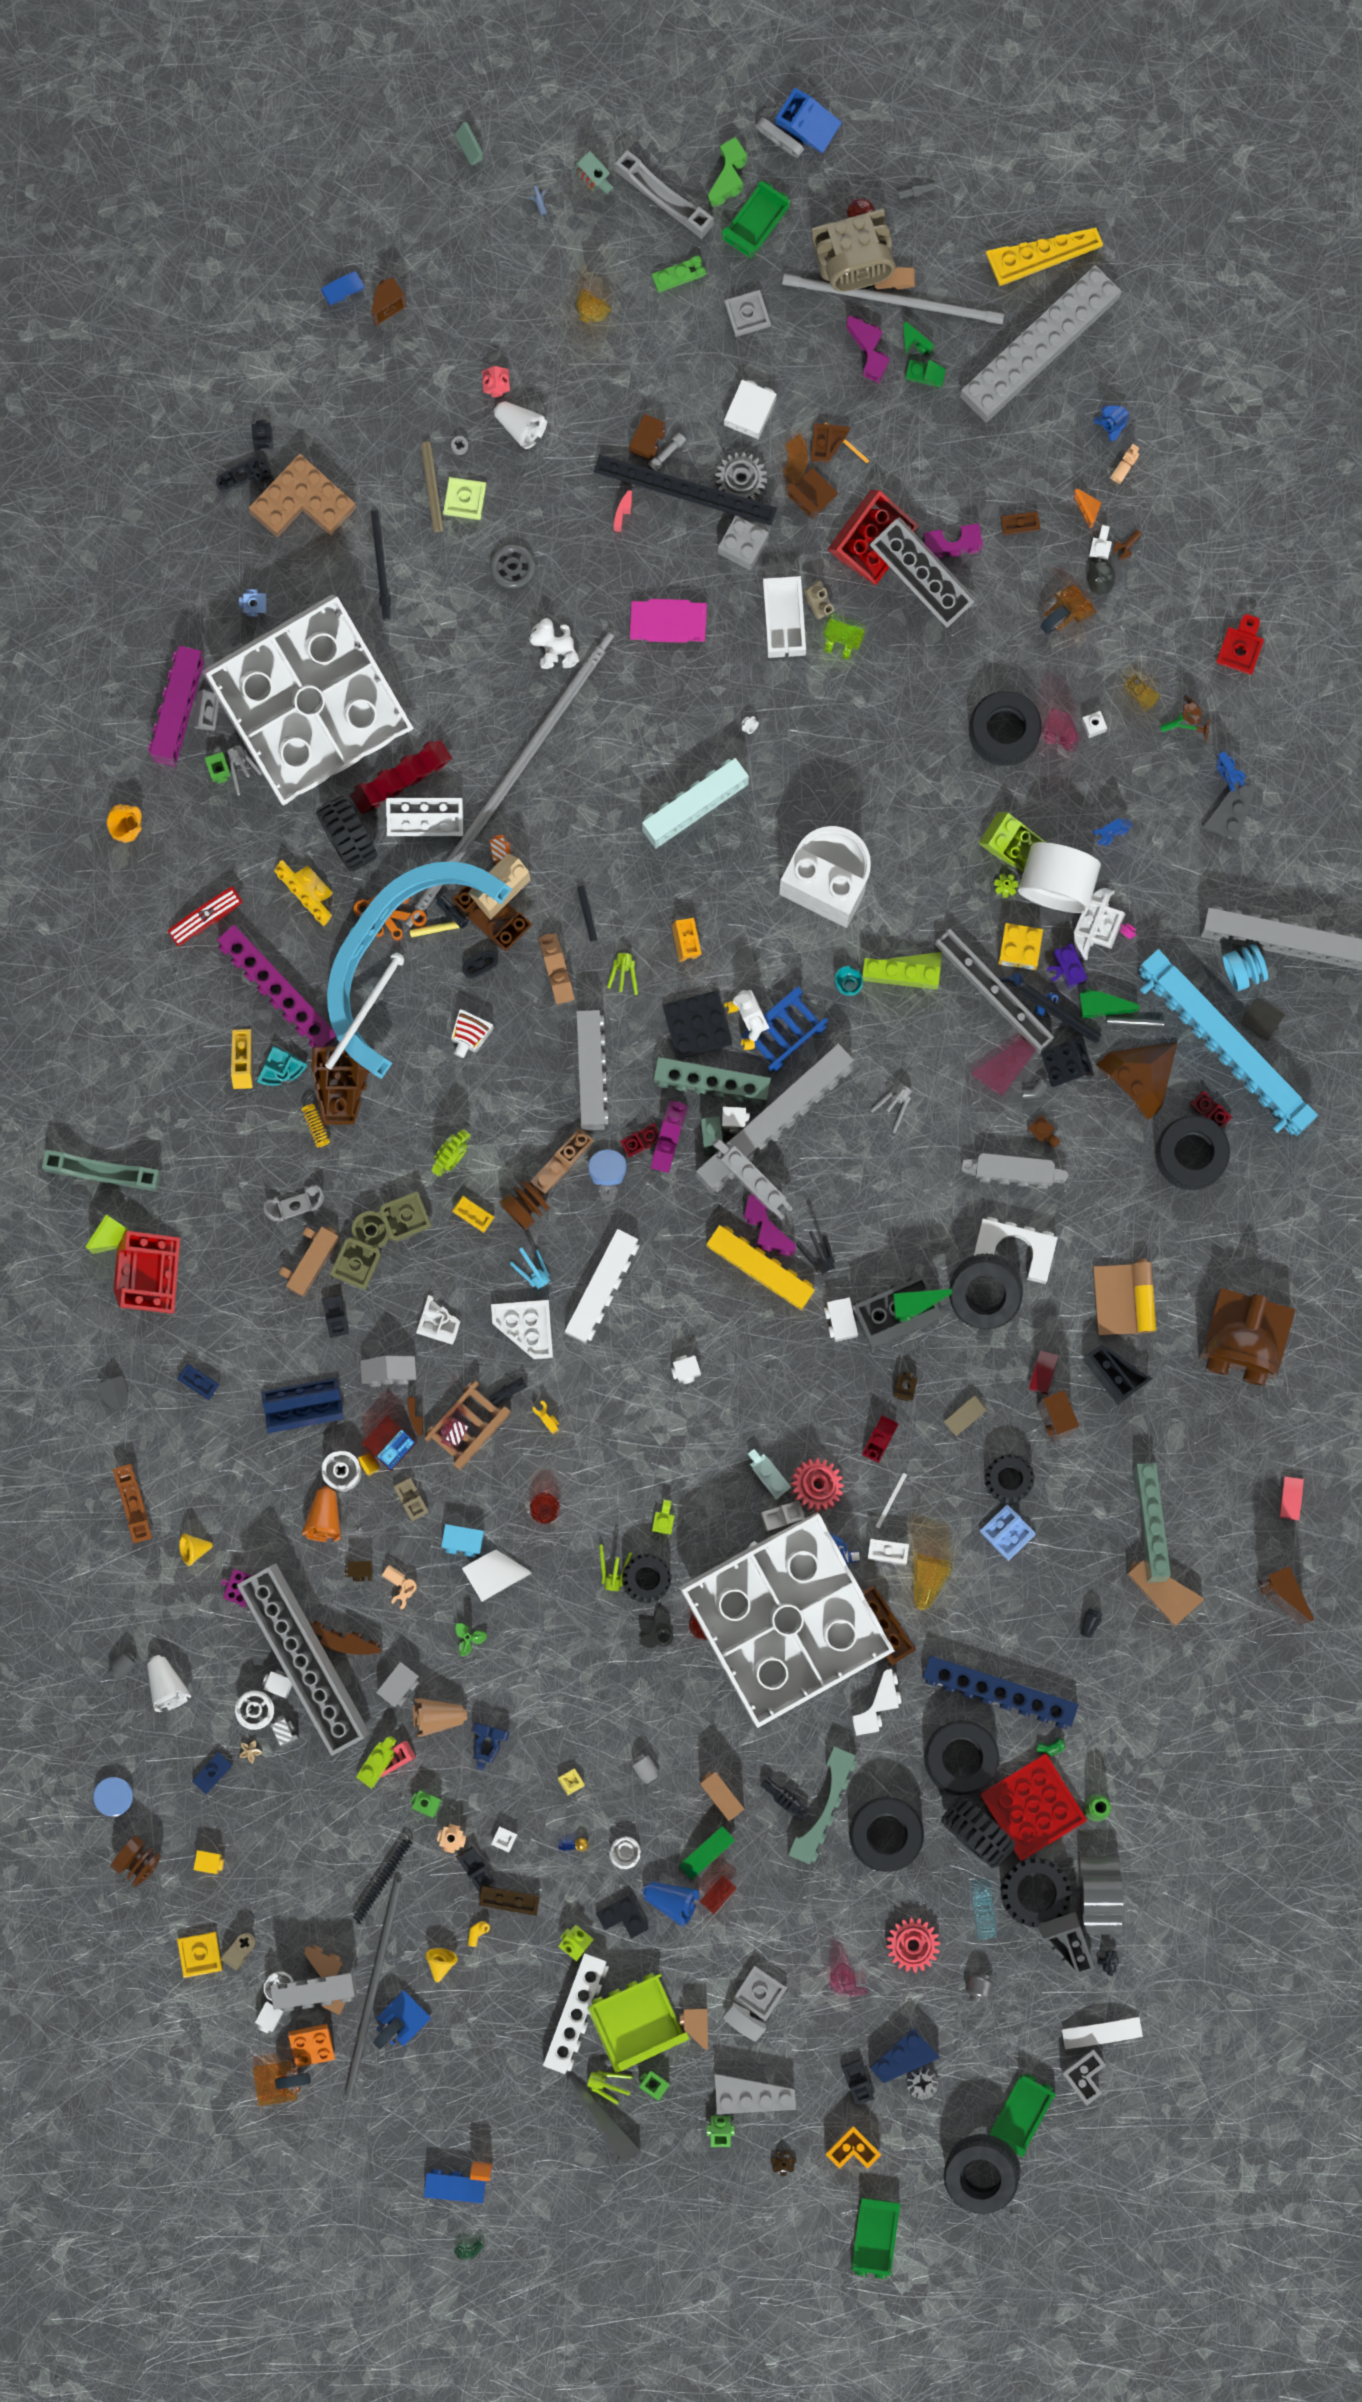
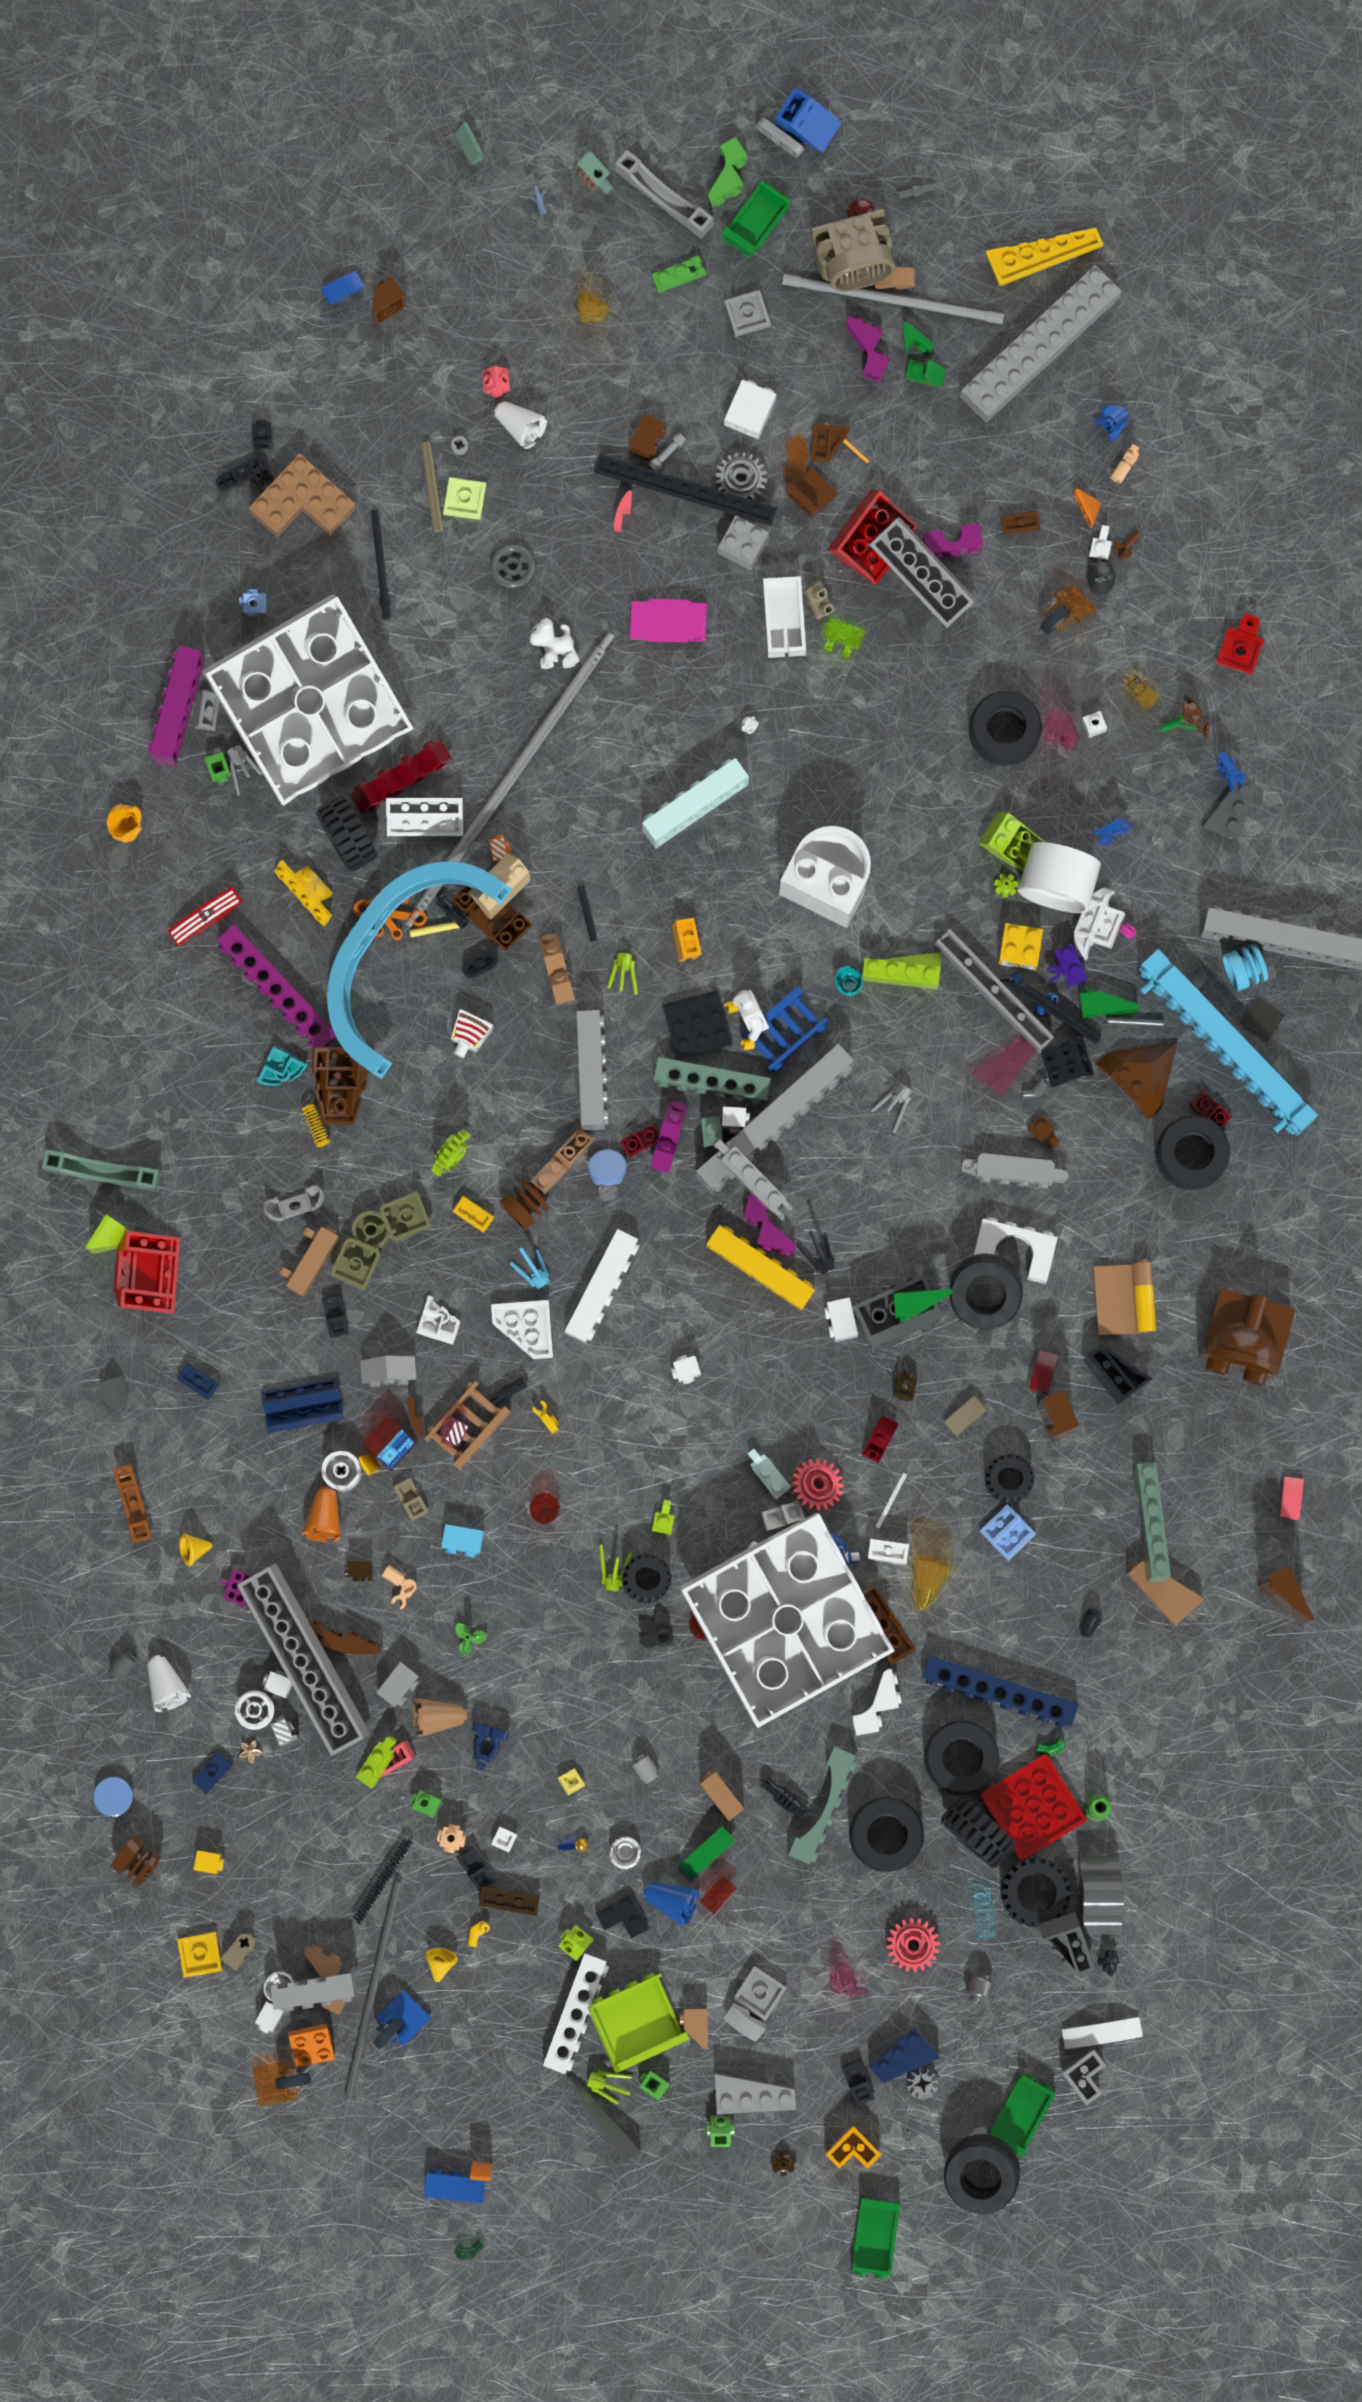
(242, 1059): yellow slope -> none
(397, 959): white bar -> none
(493, 1574): white slope -> none

